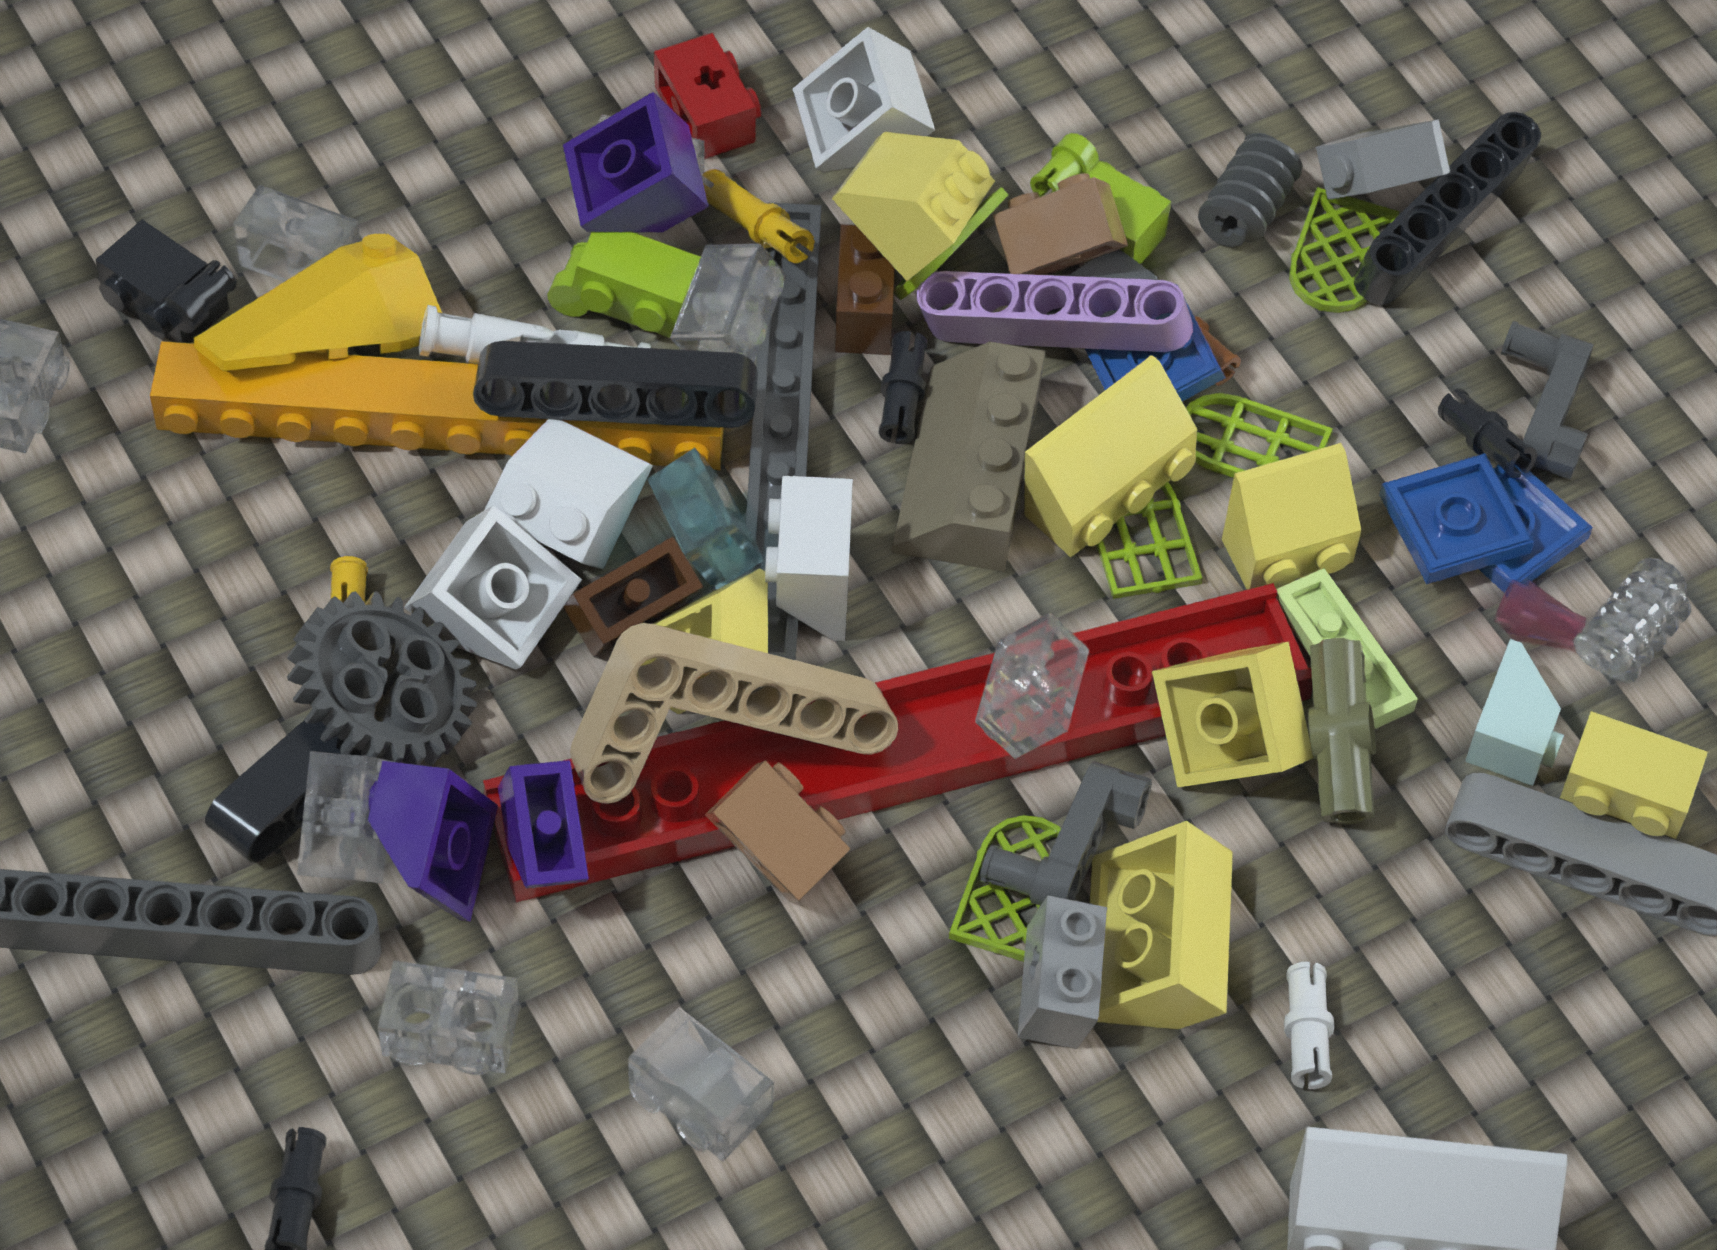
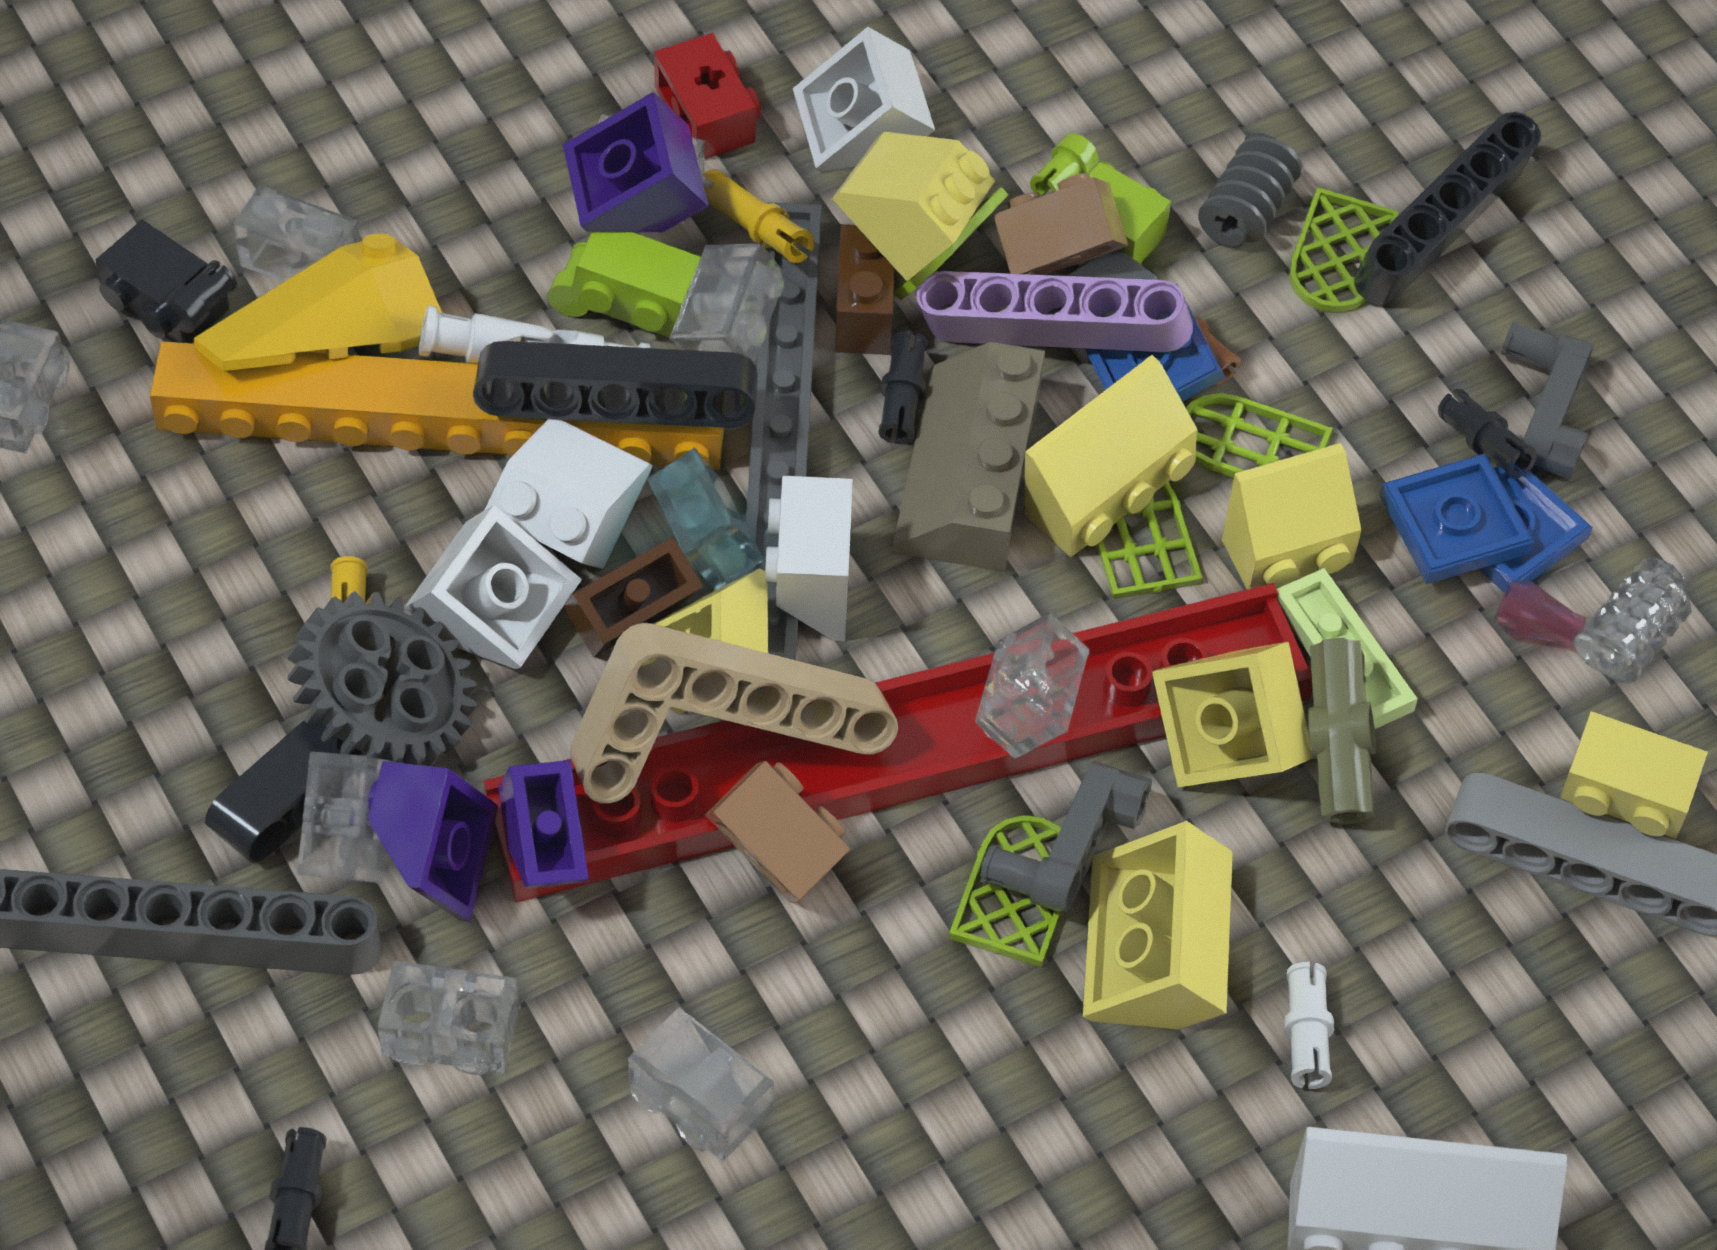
(1062, 972): light grey brick -> none
(1382, 159): light grey slope -> none
(1517, 721): light aqua slope -> none

